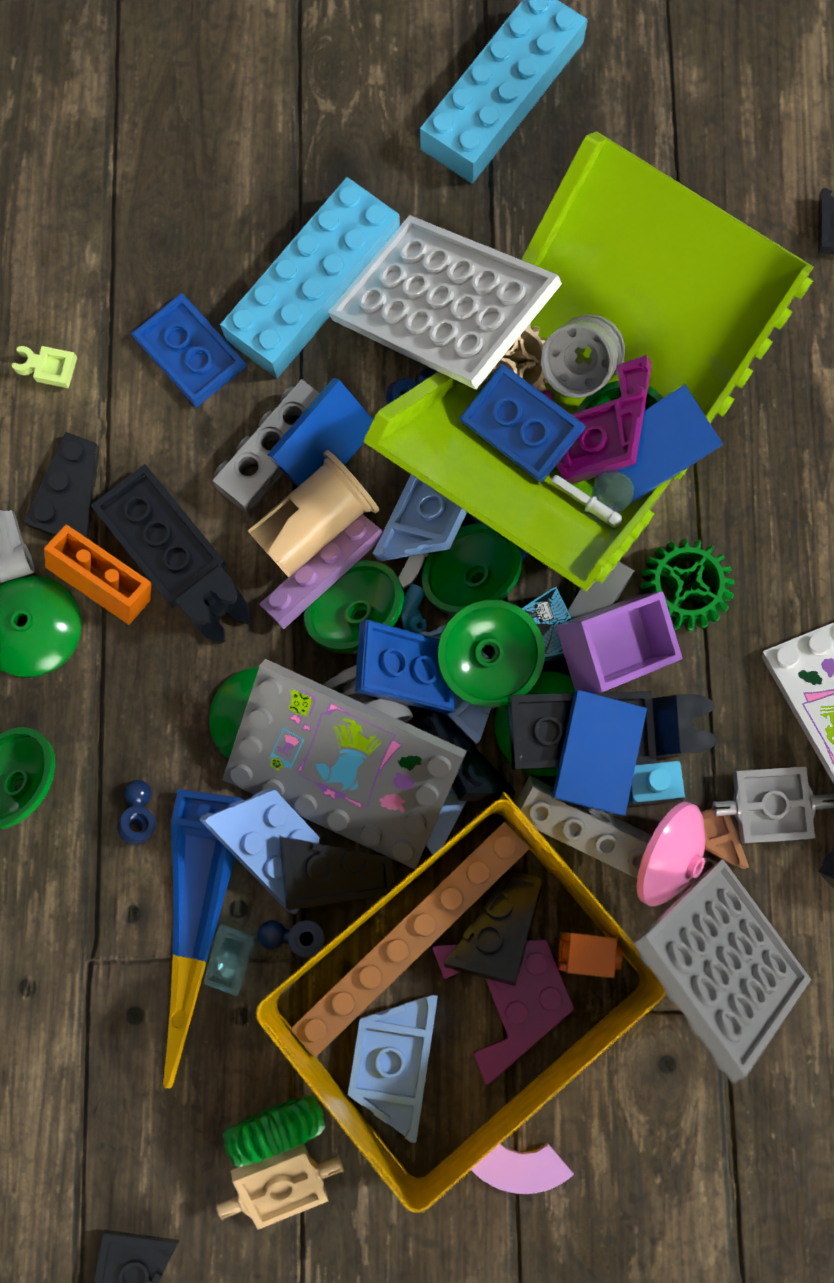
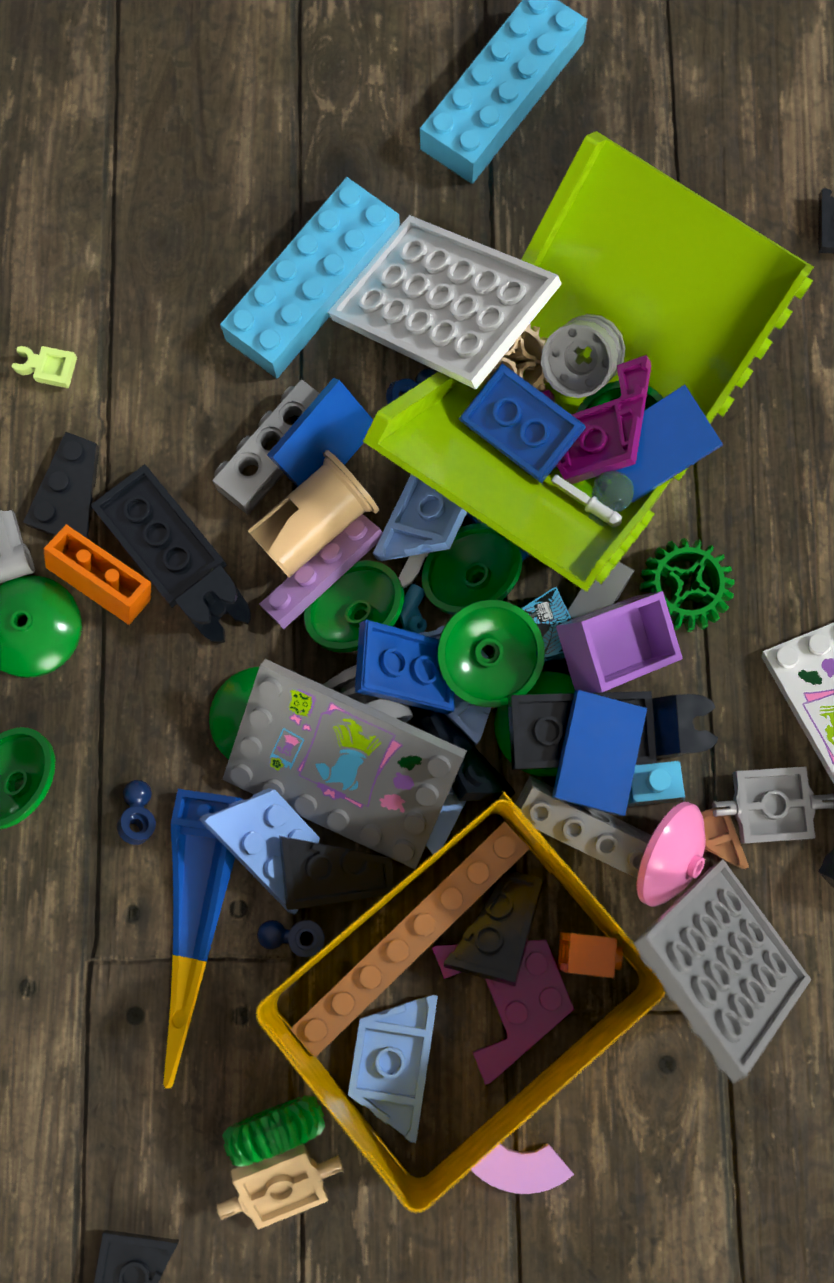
(188, 350): blue tile -> none
(229, 959): clear light blue slope -> none

